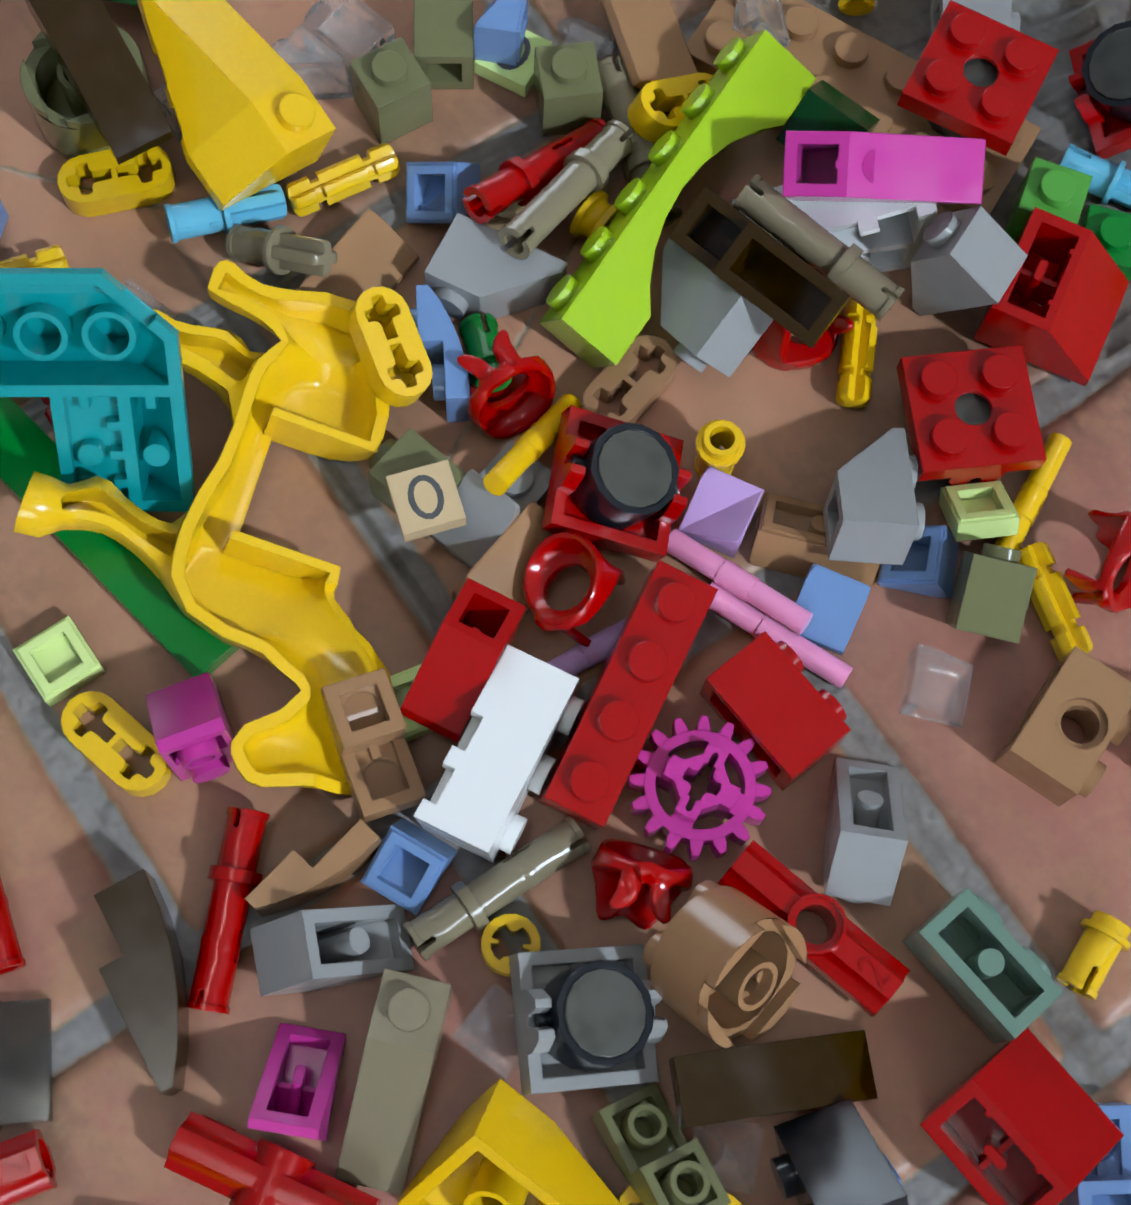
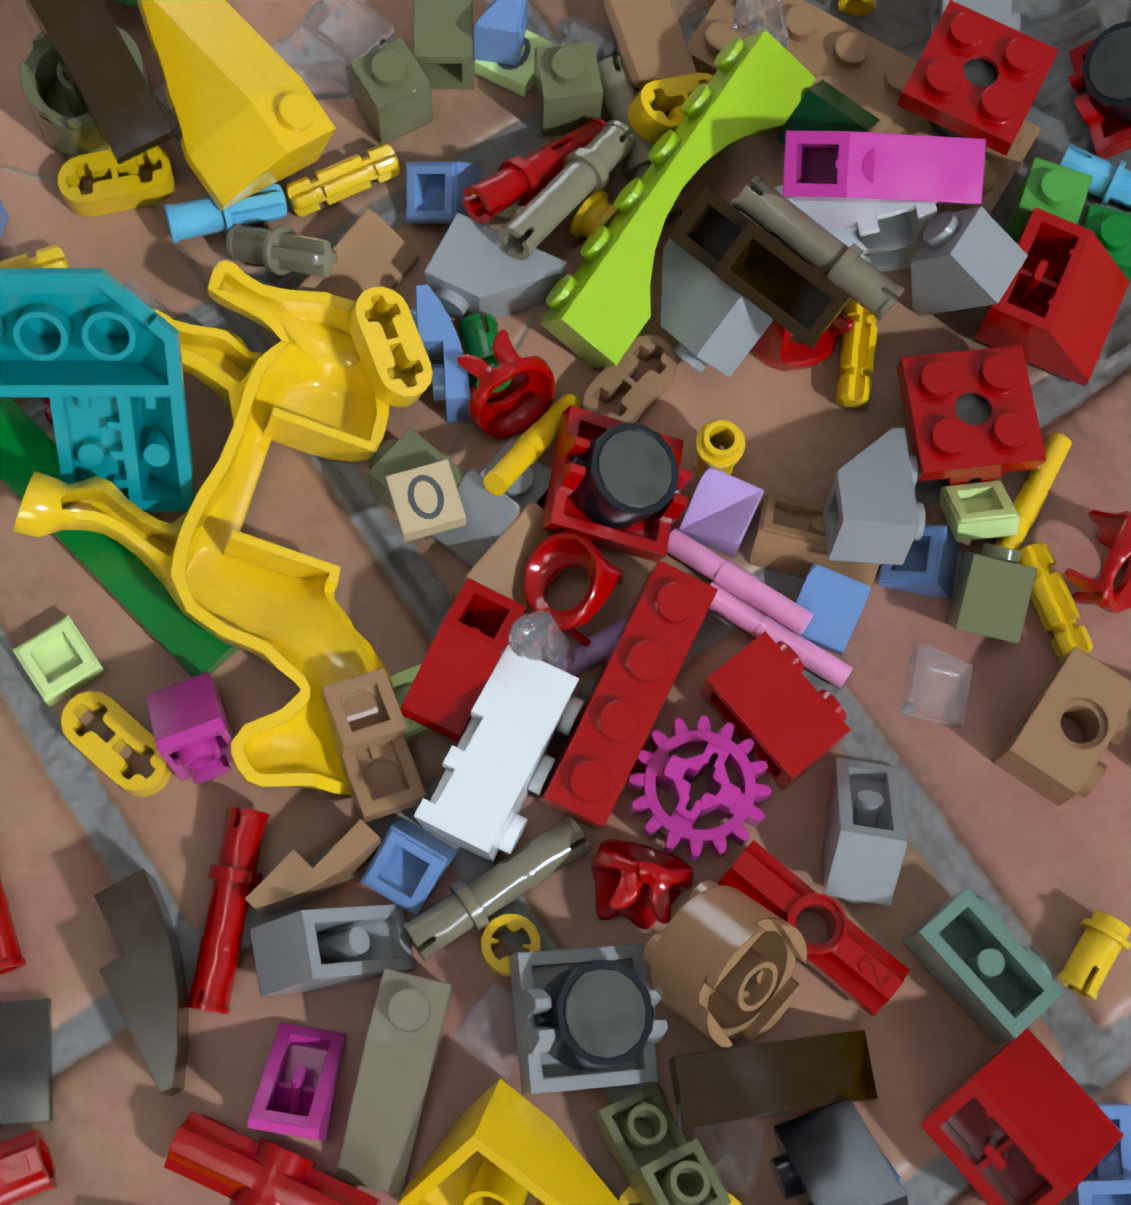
(539, 638): none -> clear arm

